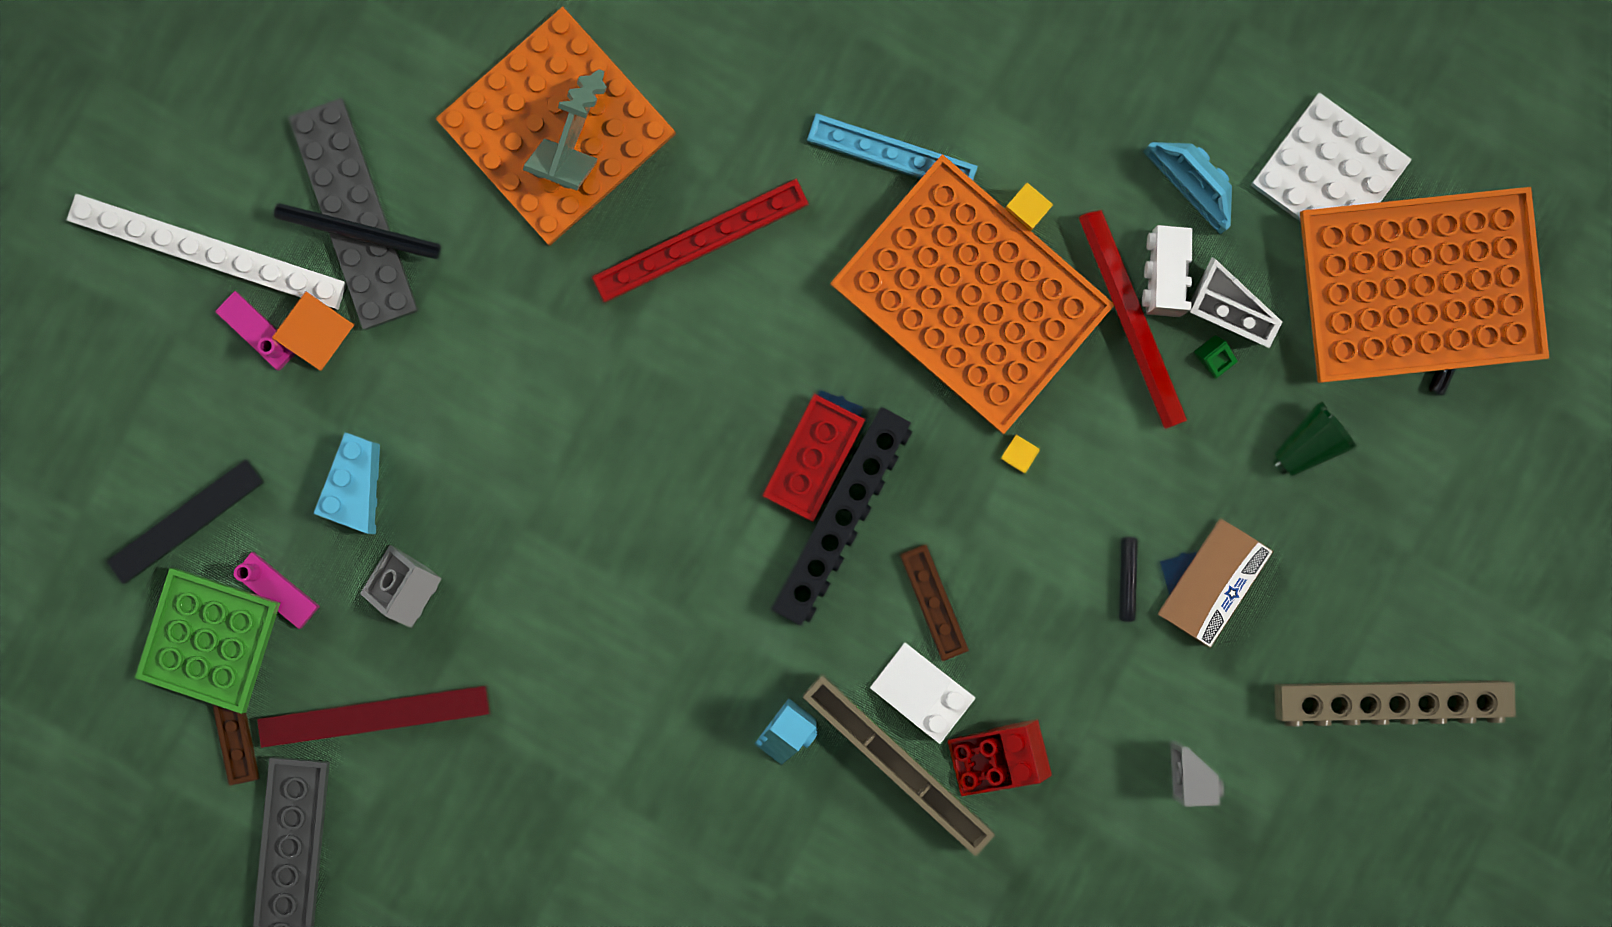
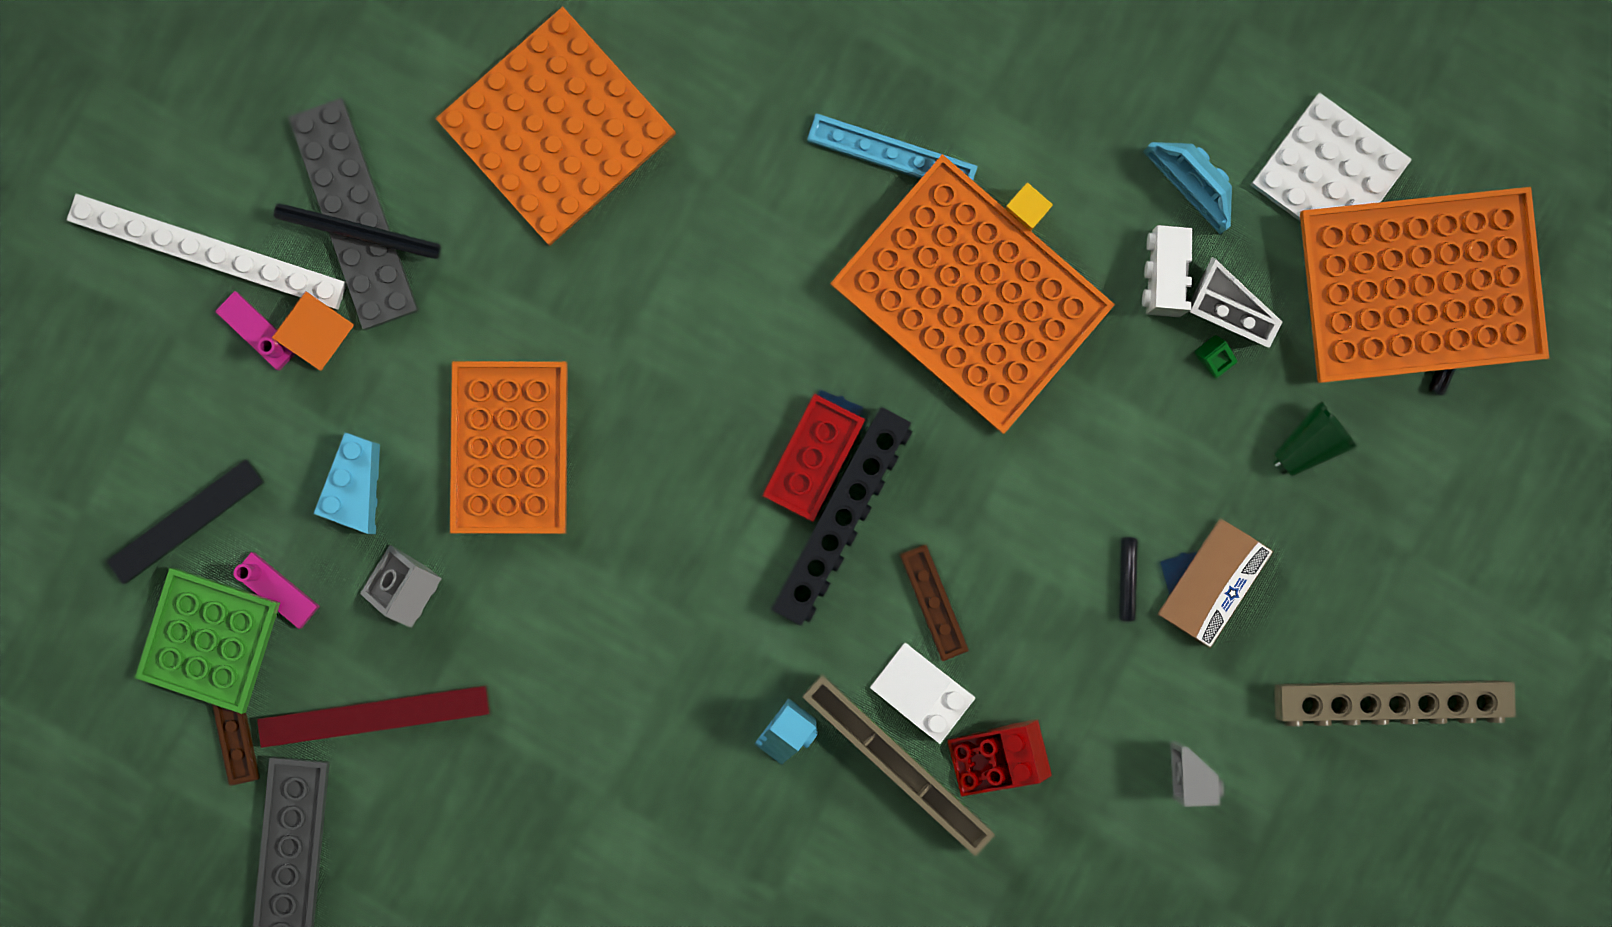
(509, 447): none -> orange plate
(560, 161): sand green piece -> none
(700, 241): red tile -> none
(1020, 454): yellow tile -> none
(1132, 319): red tile -> none

